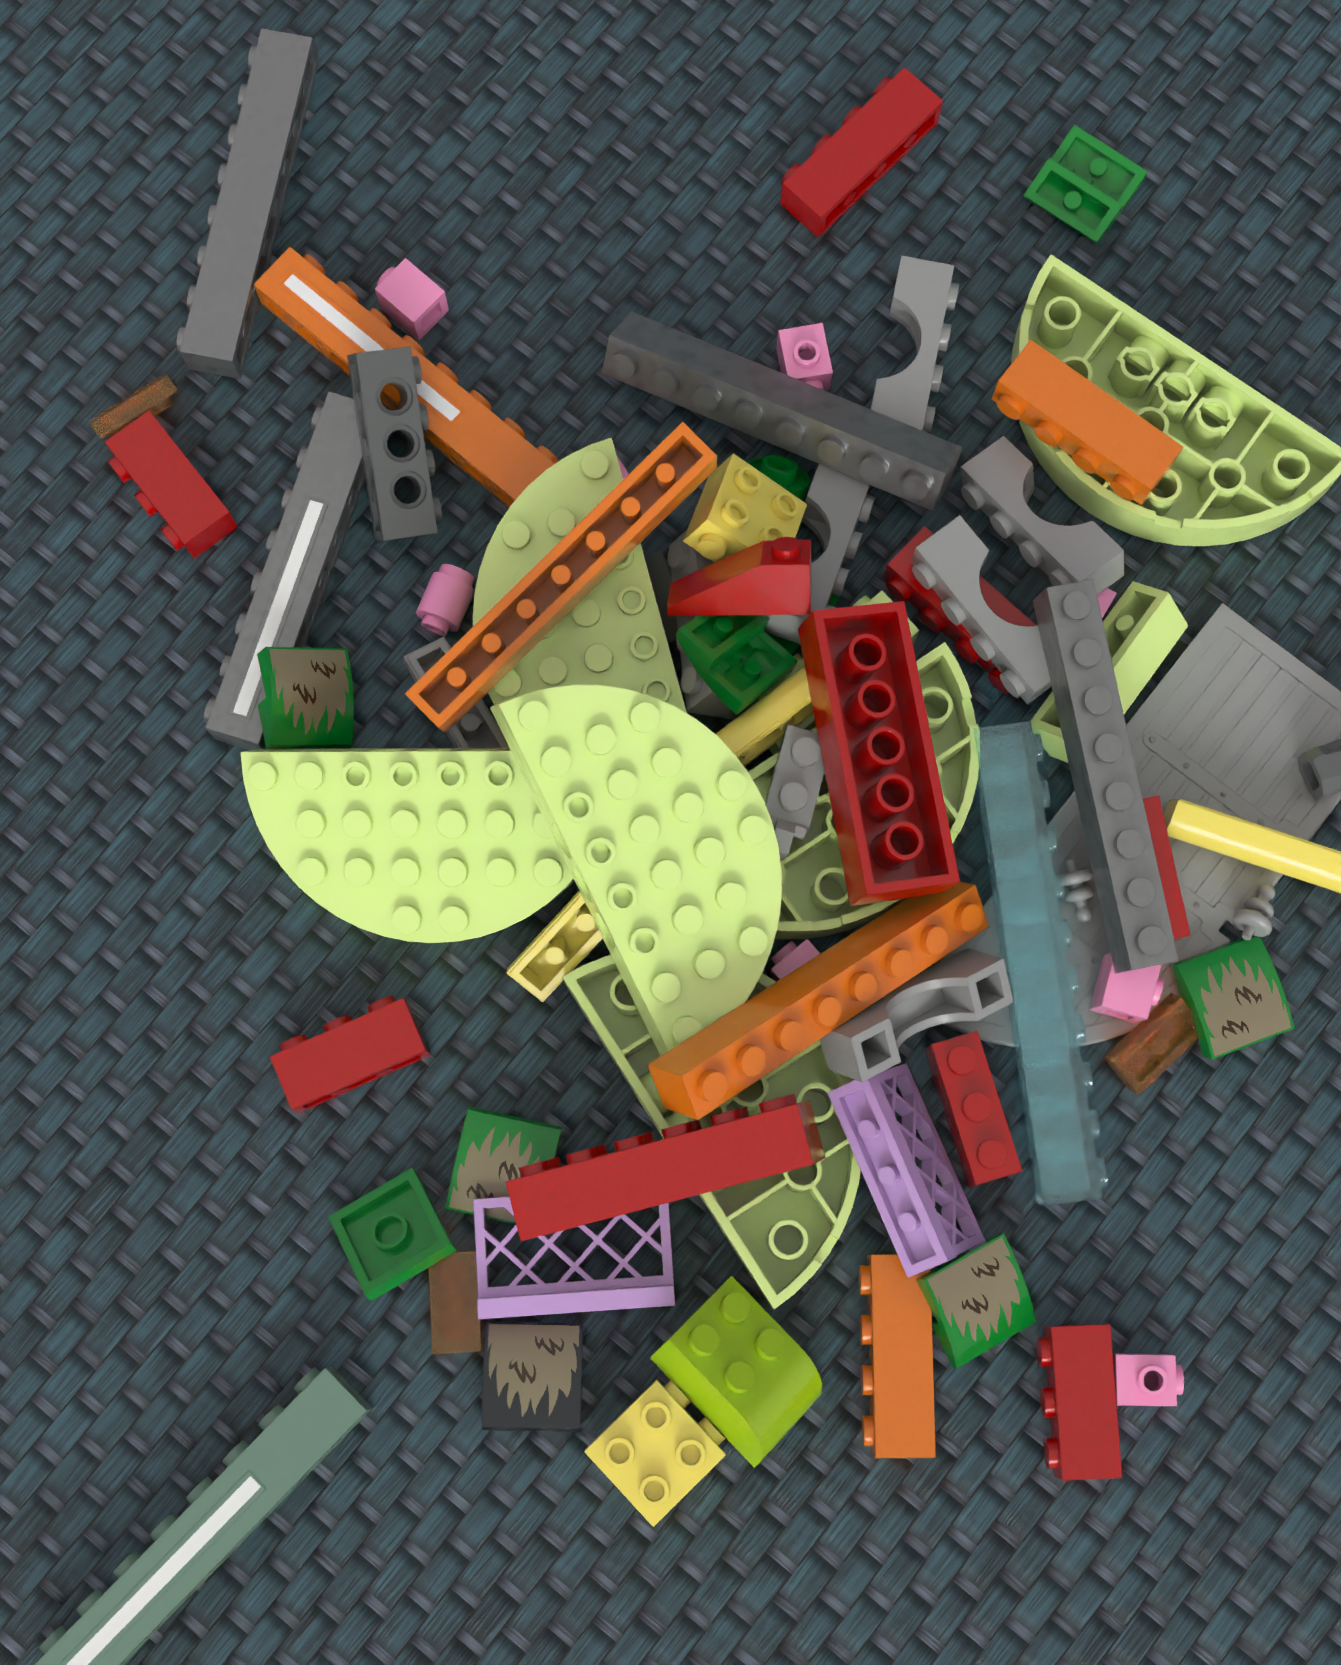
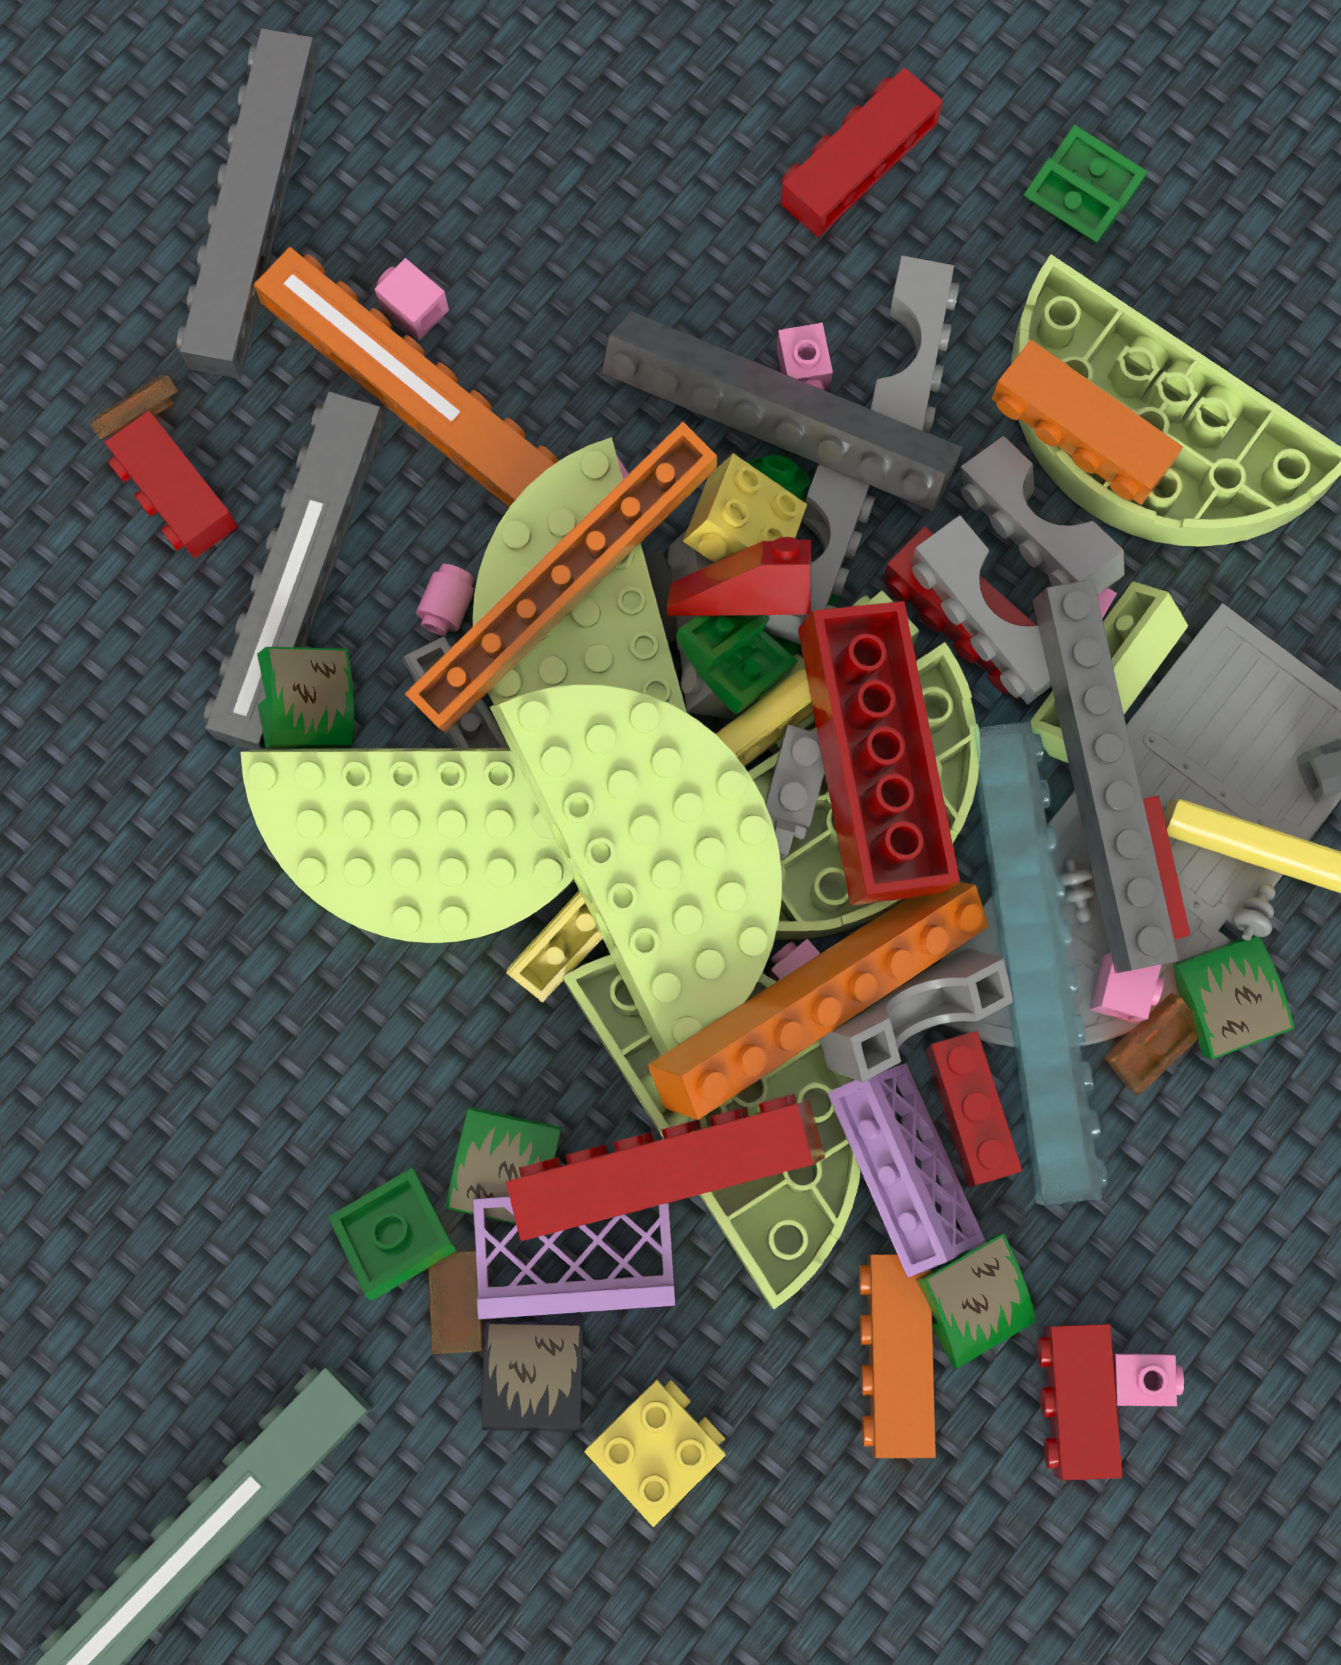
(349, 1054): red brick -> none
(368, 376): dark grey brick -> none
(741, 1370): lime brick -> none

